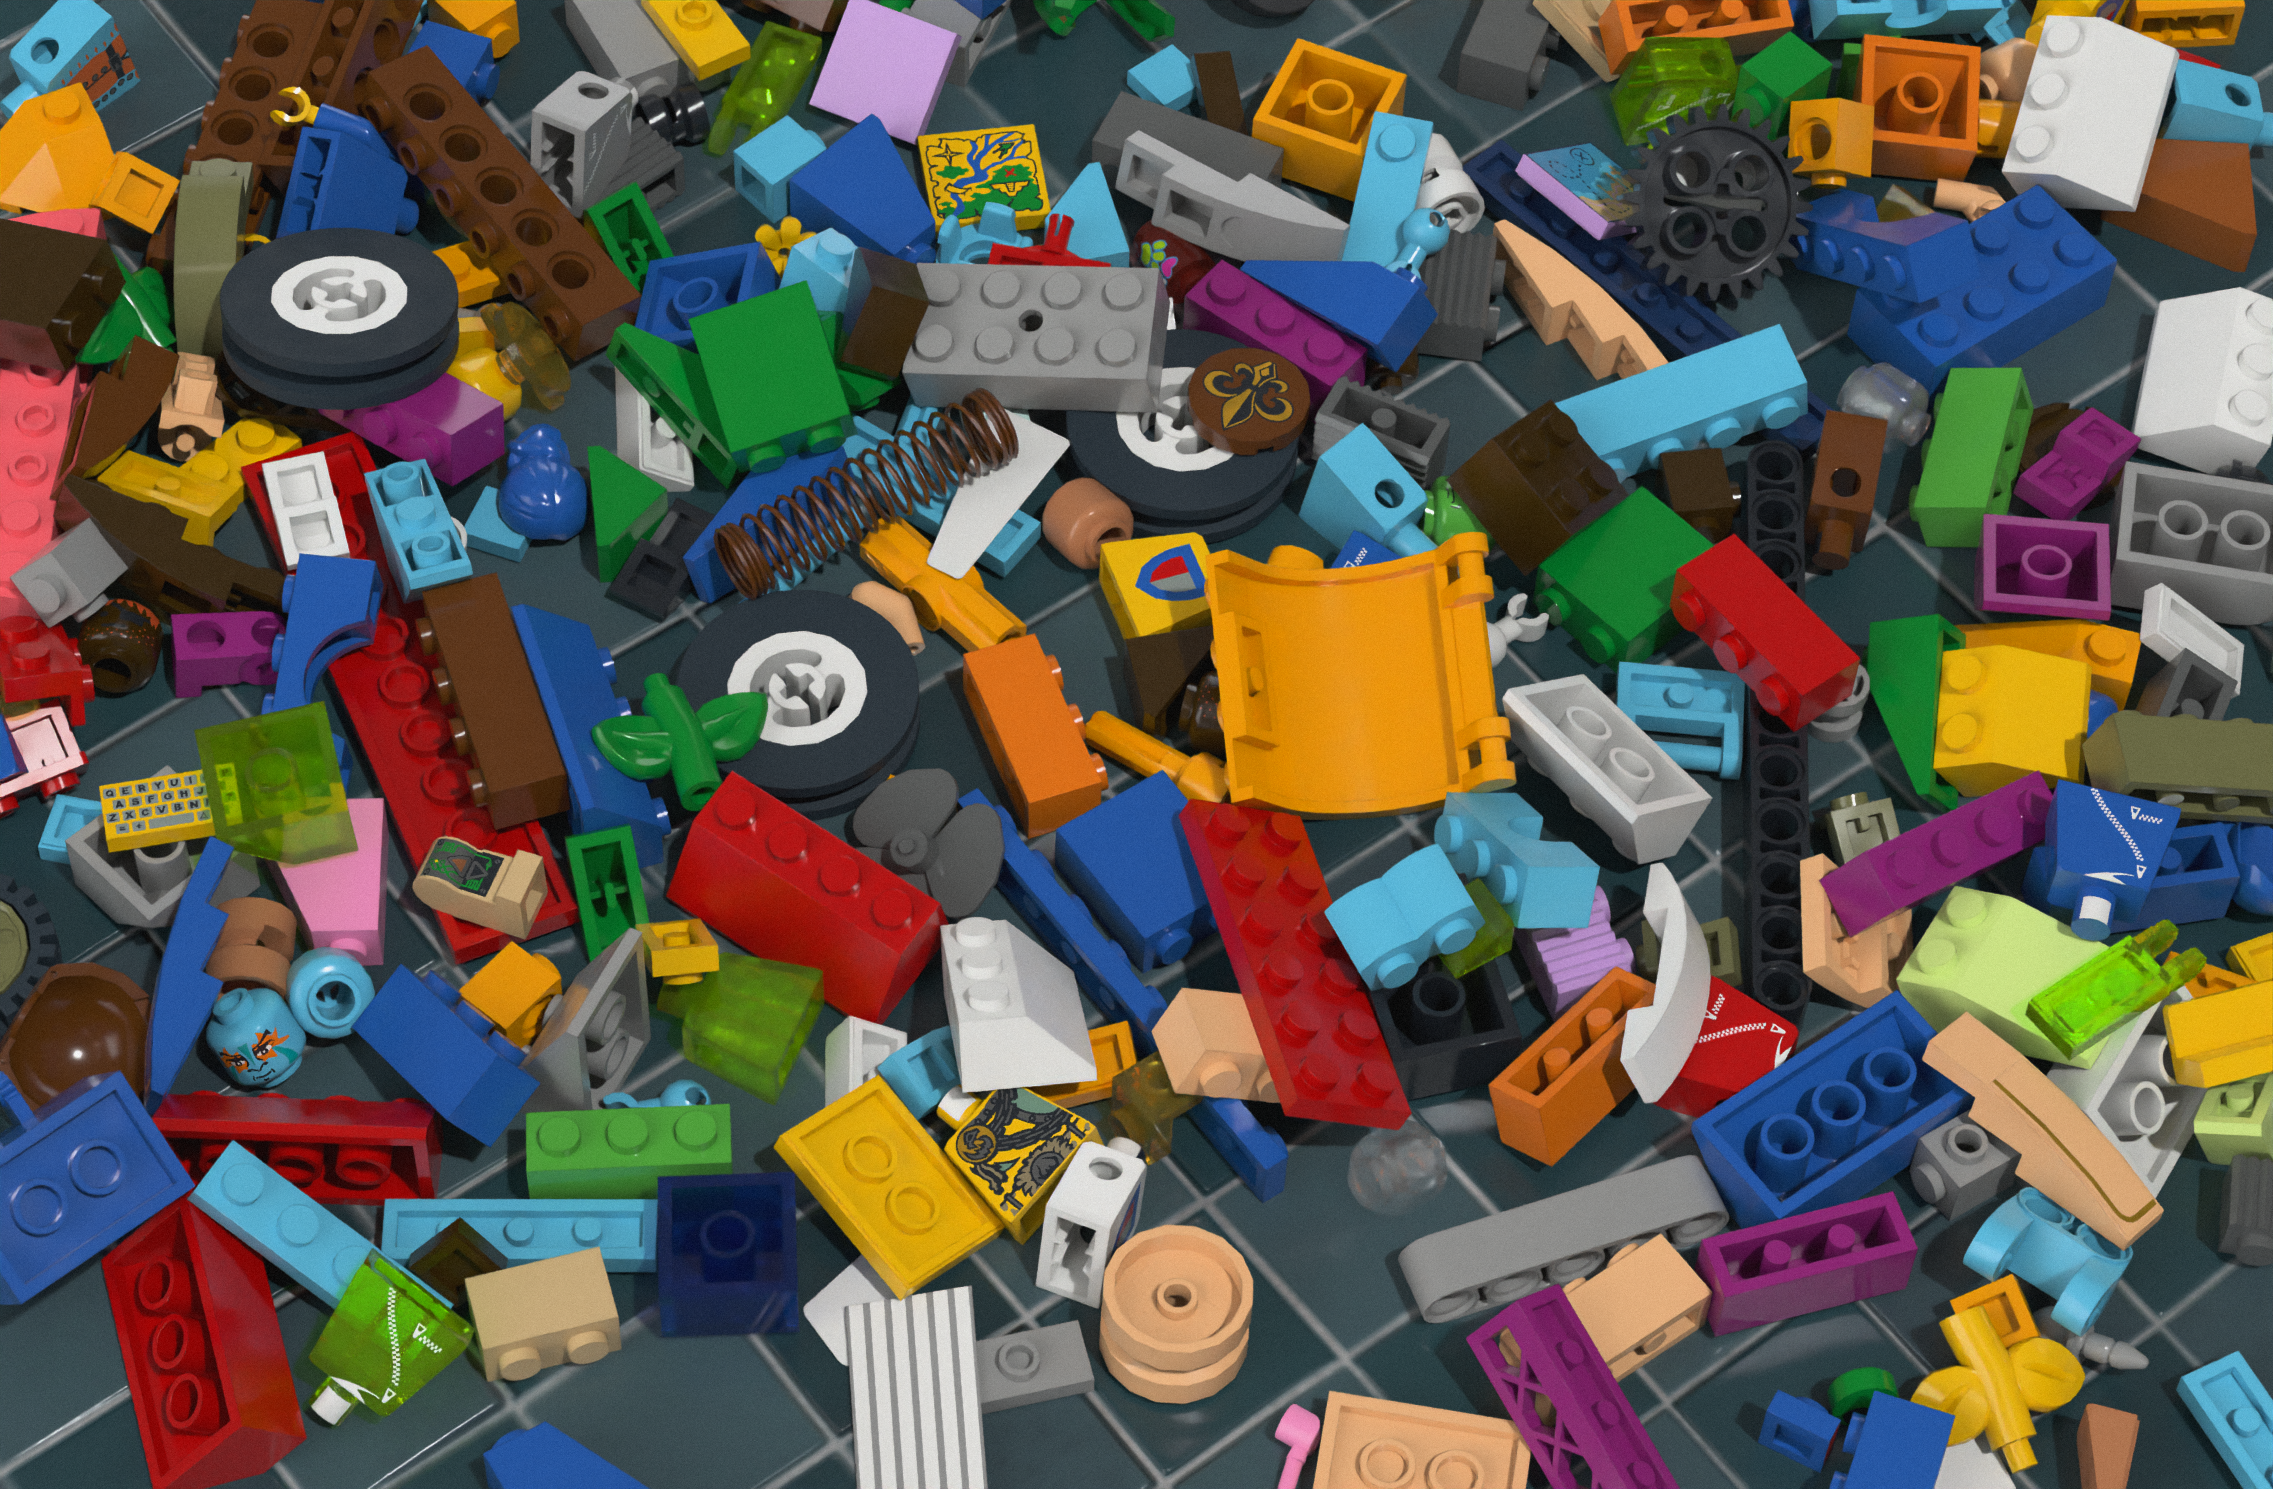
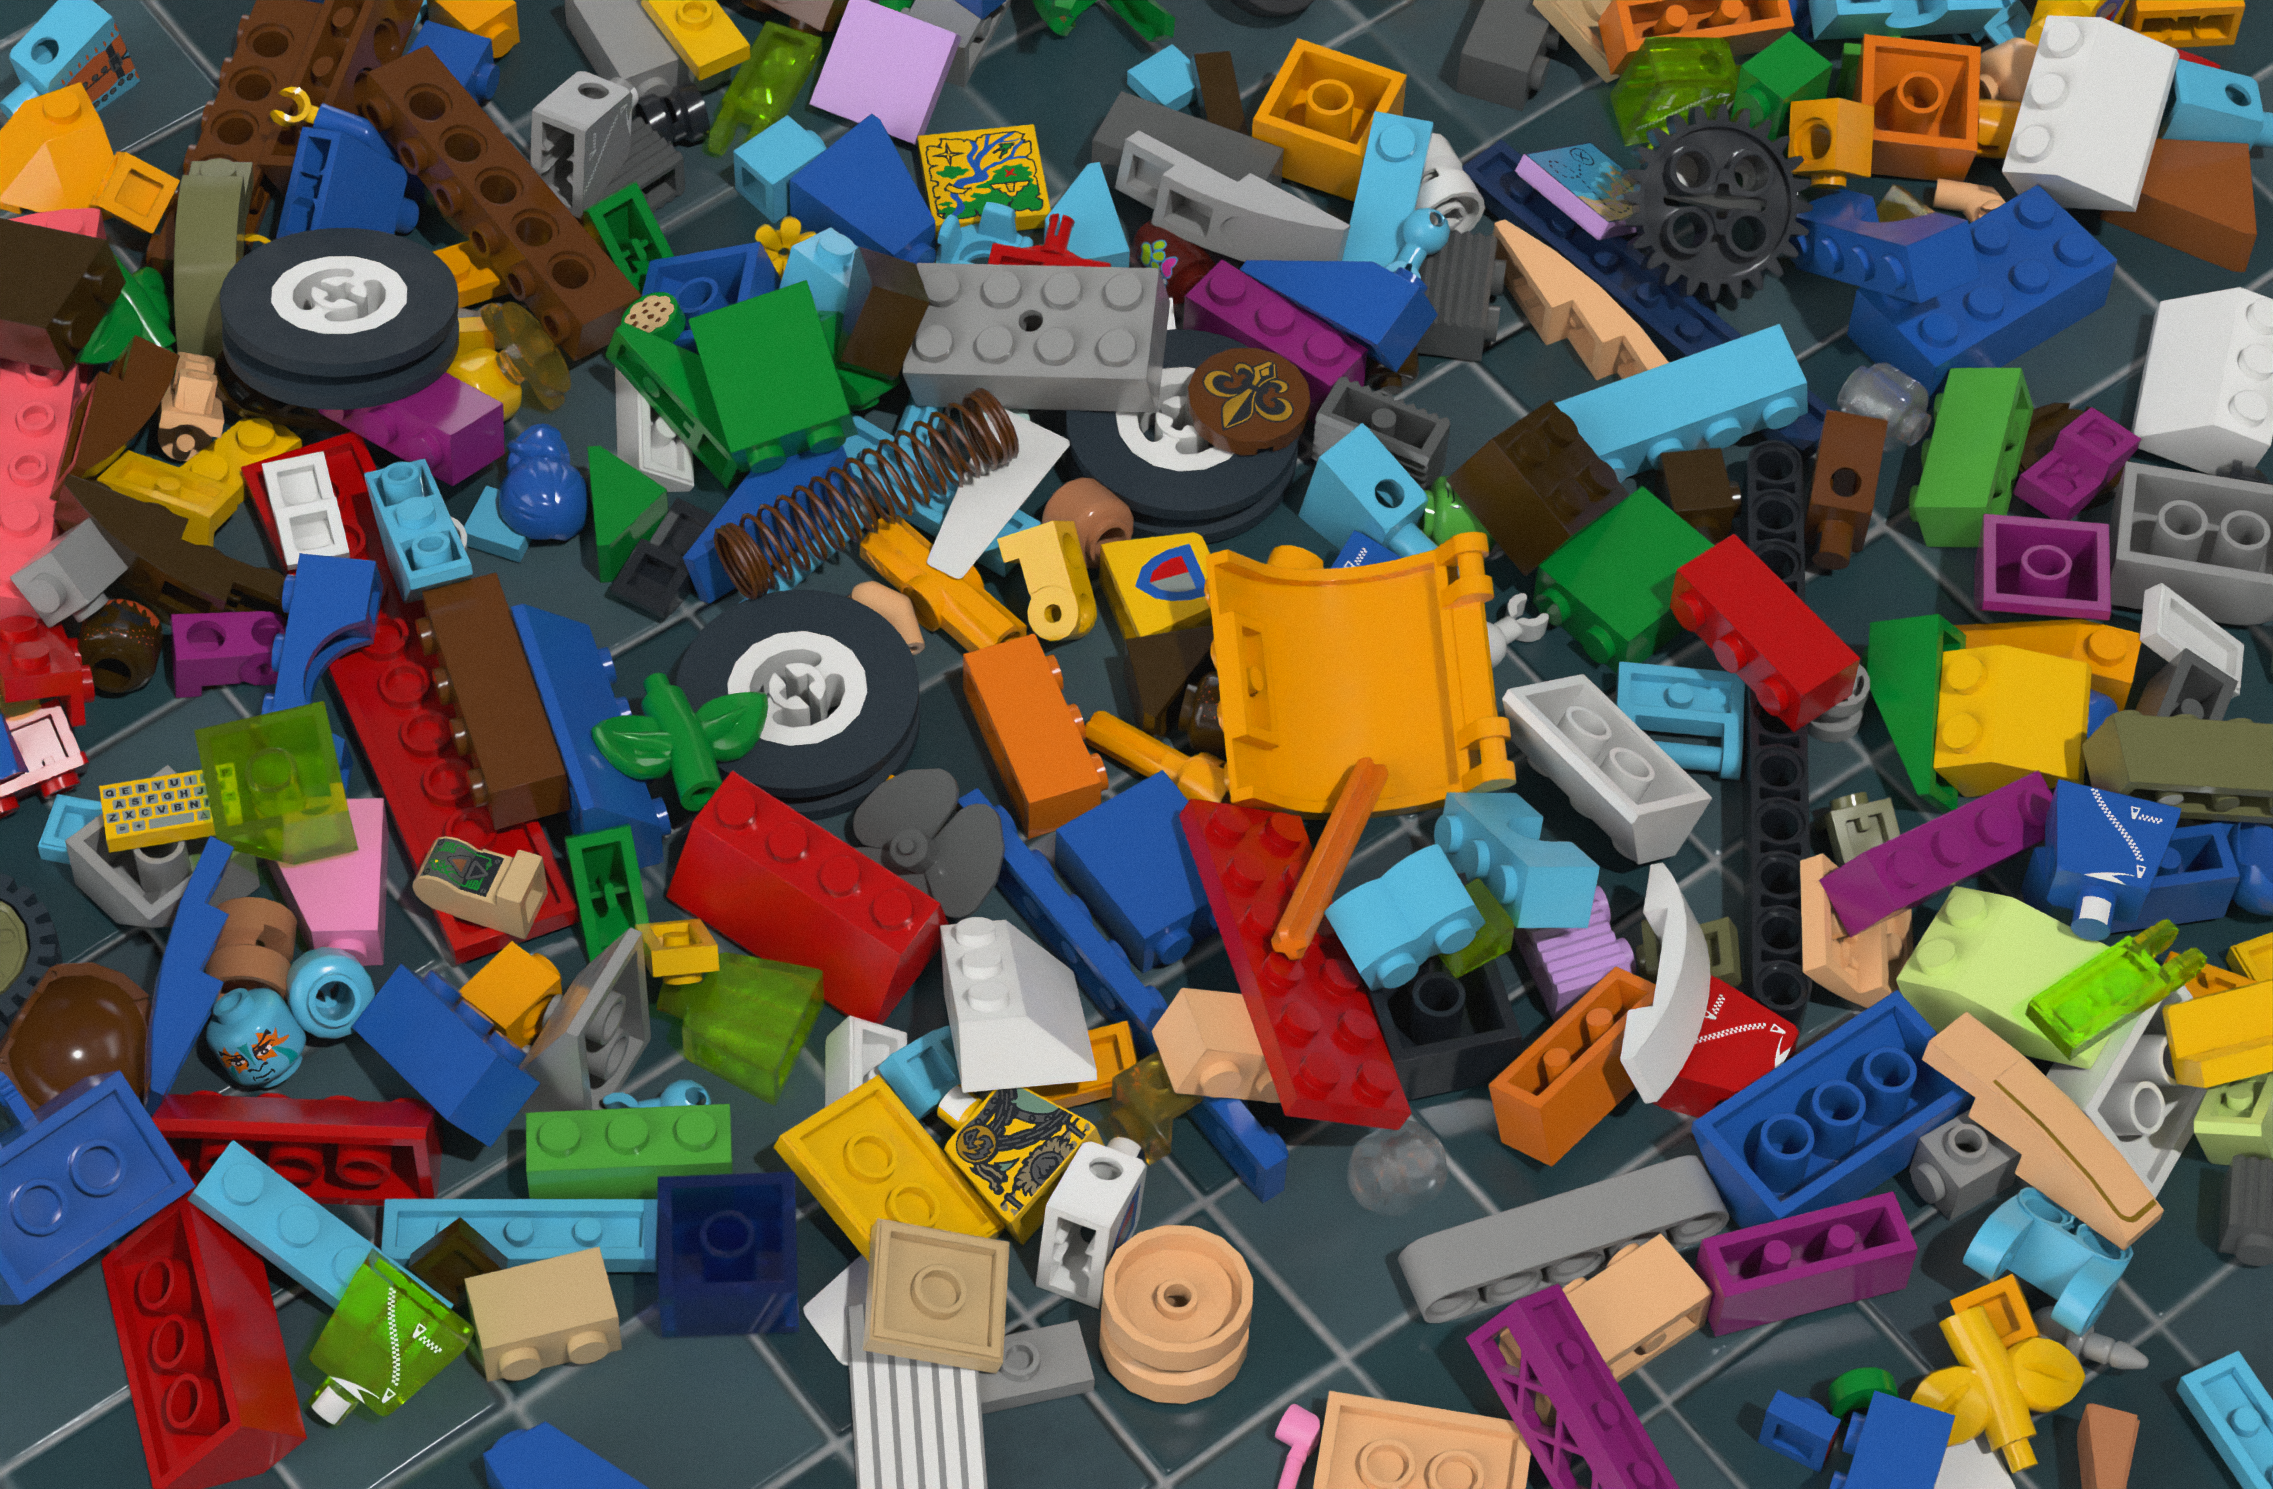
(657, 314): none -> tile
(936, 1296): none -> tan tile
(1056, 579): none -> yellow leg
(1329, 859): none -> orange axle

